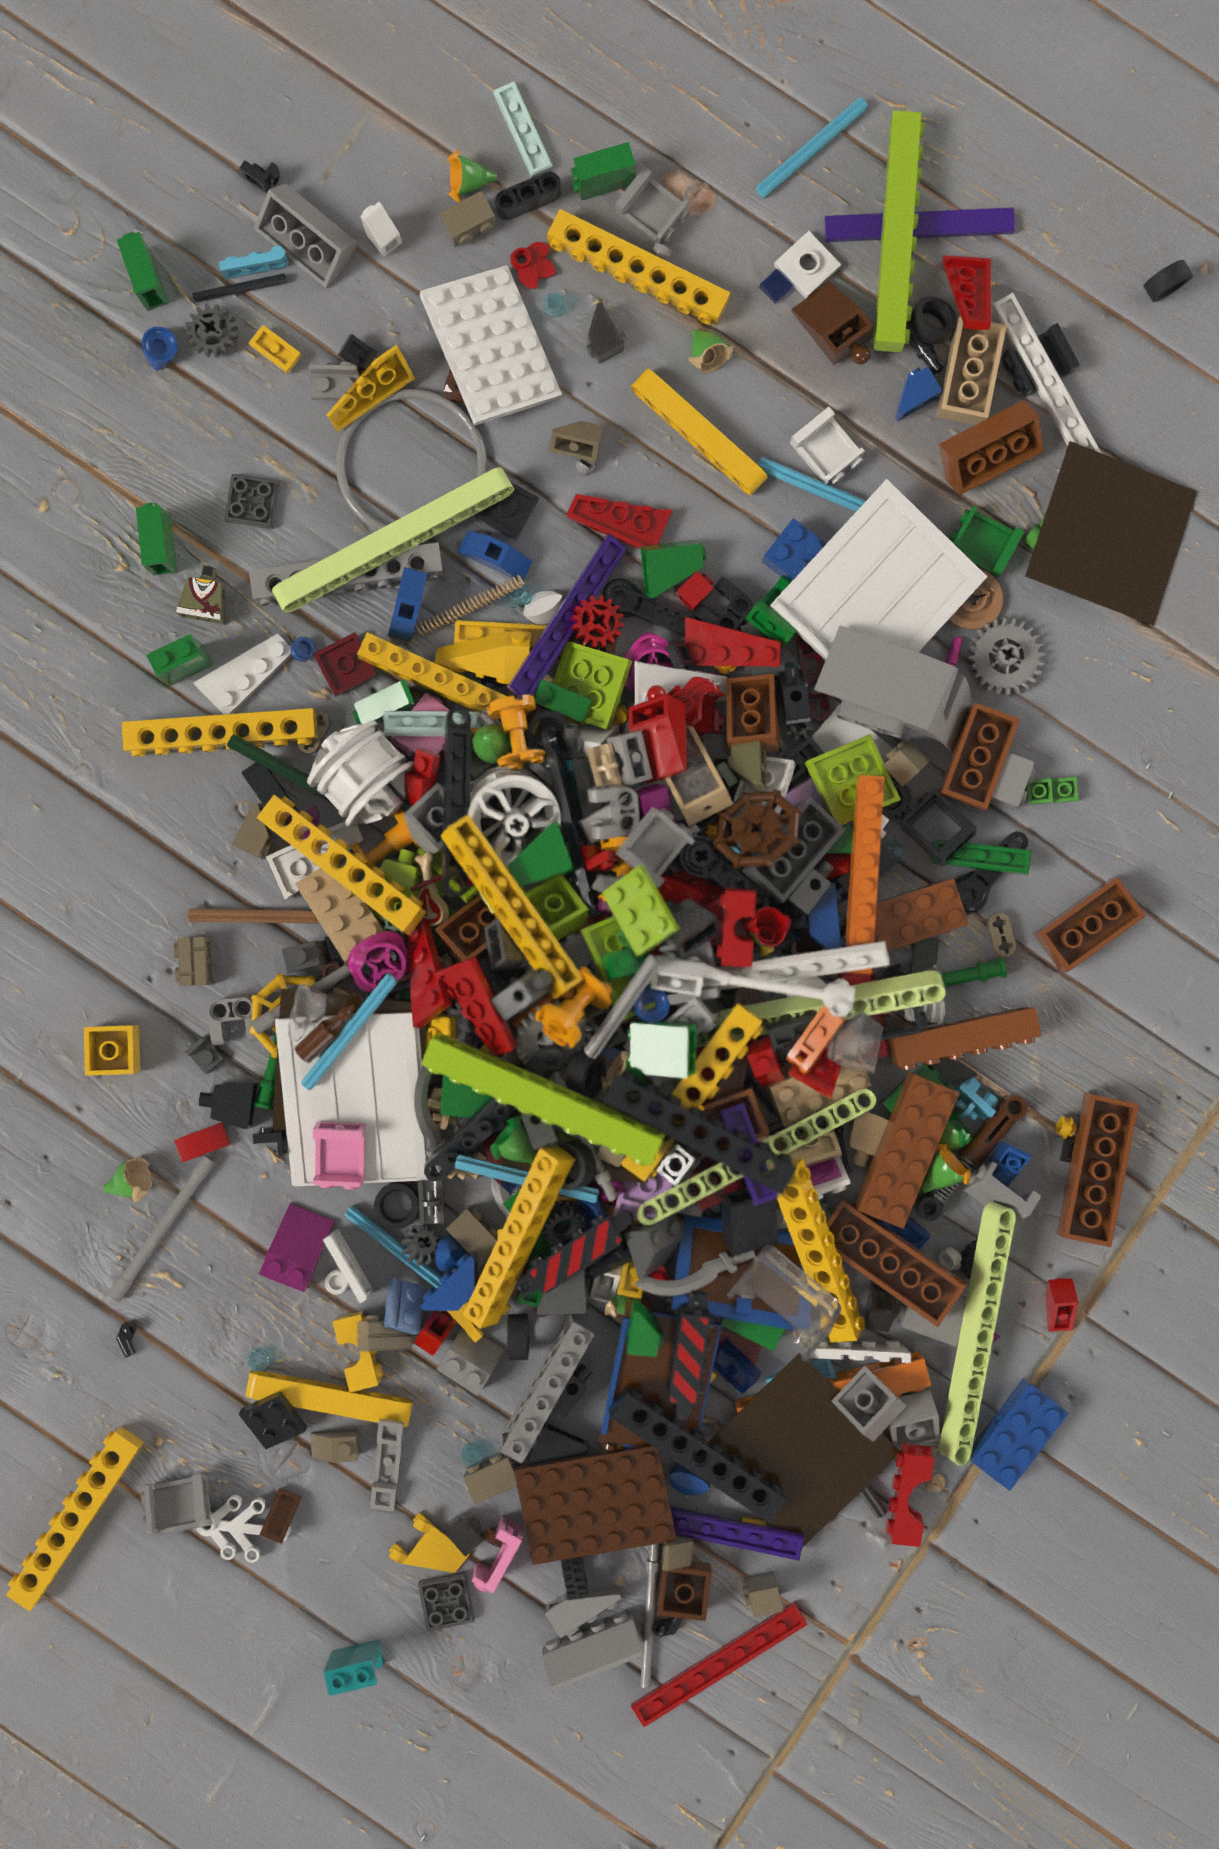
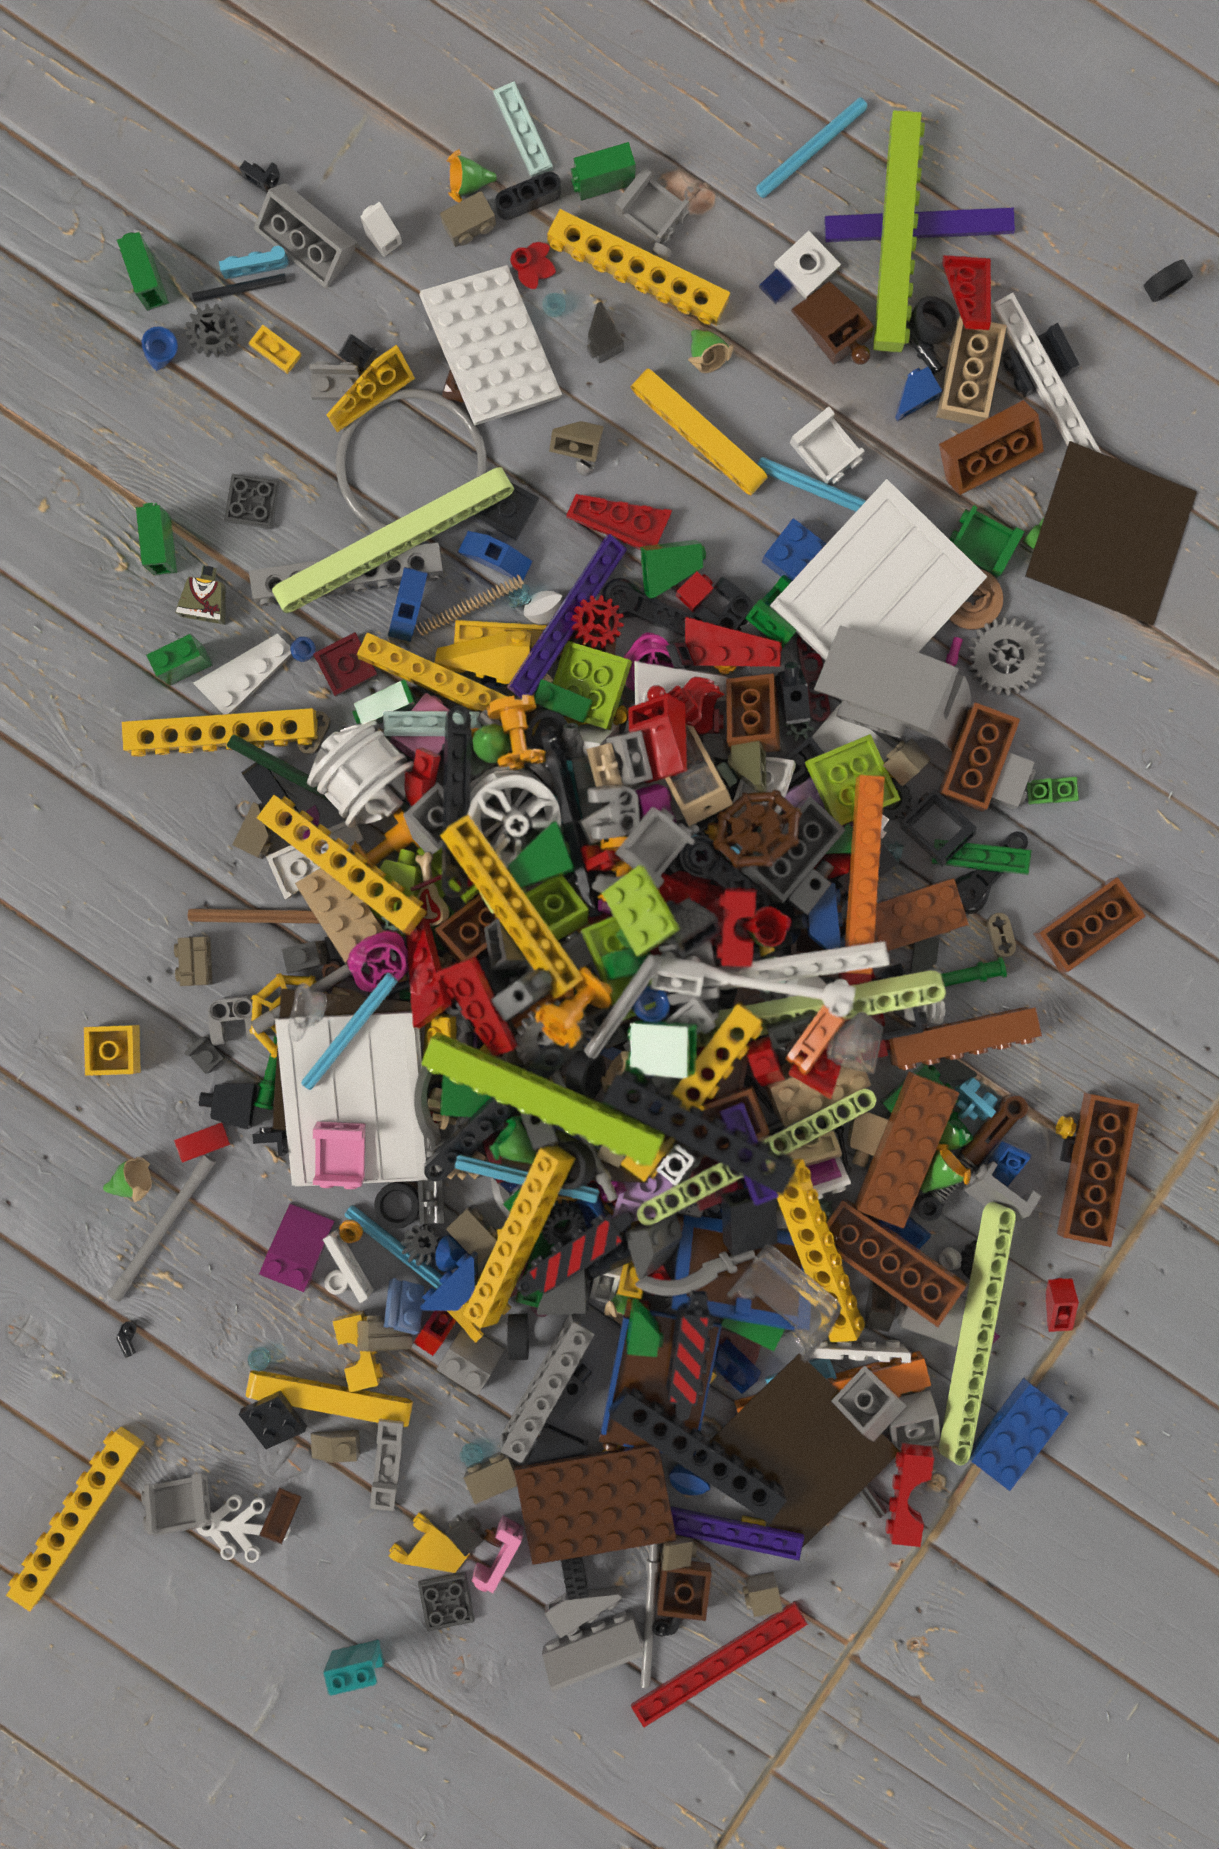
(322, 1035): reddish brown wheel -> none
(350, 1231): none -> light orange plate

